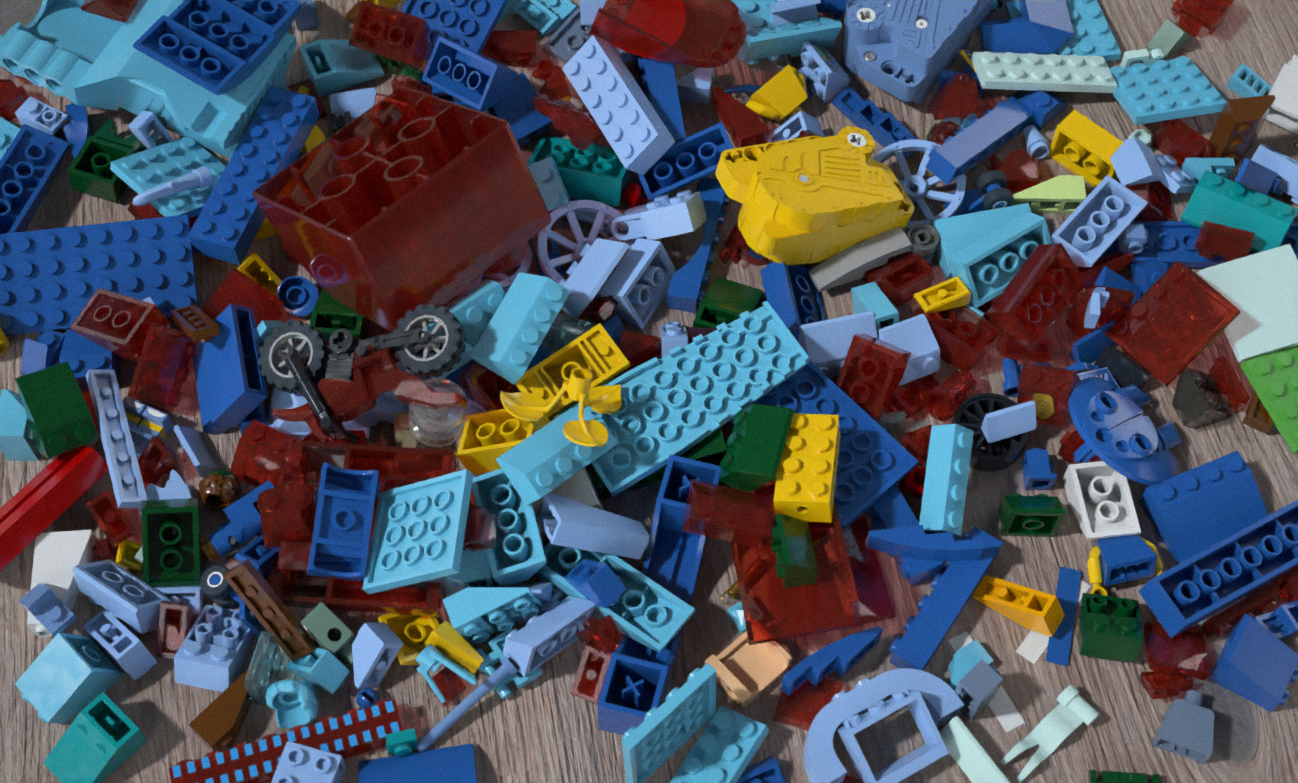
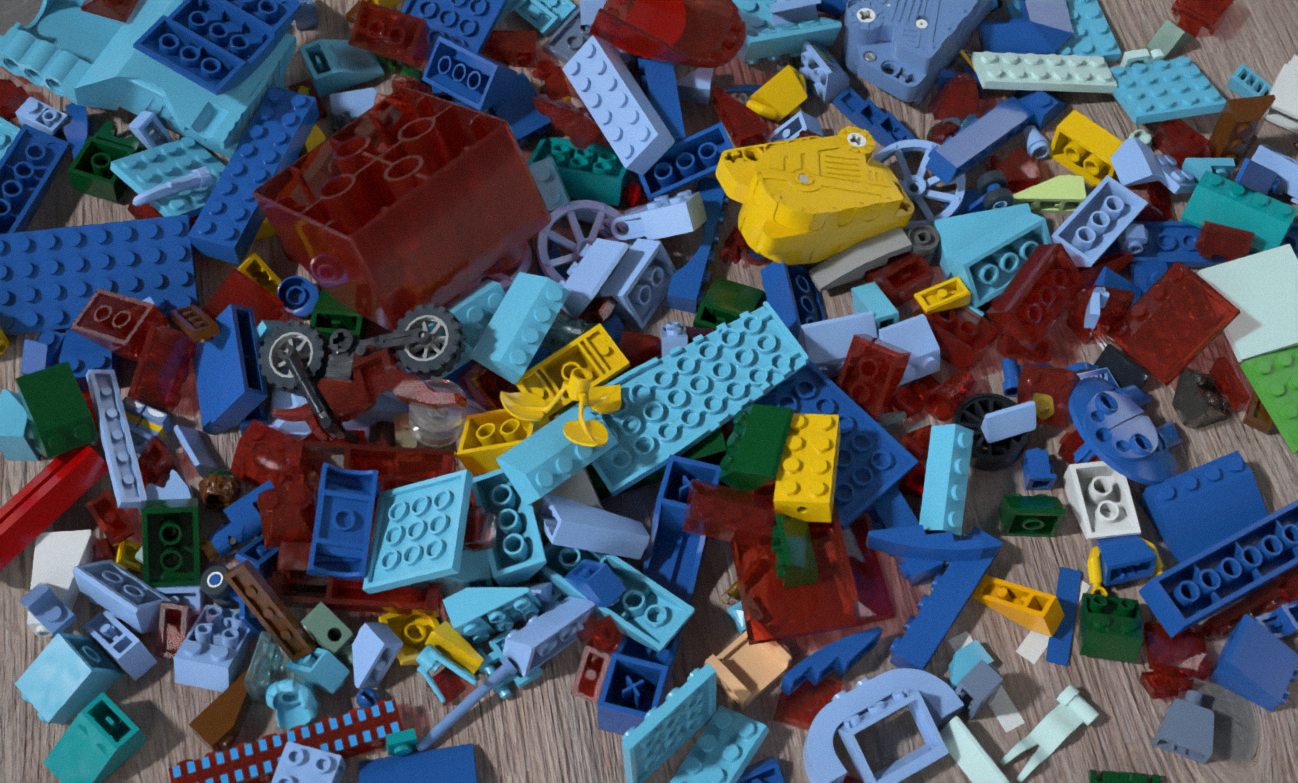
(1092, 345): blue slope -> none

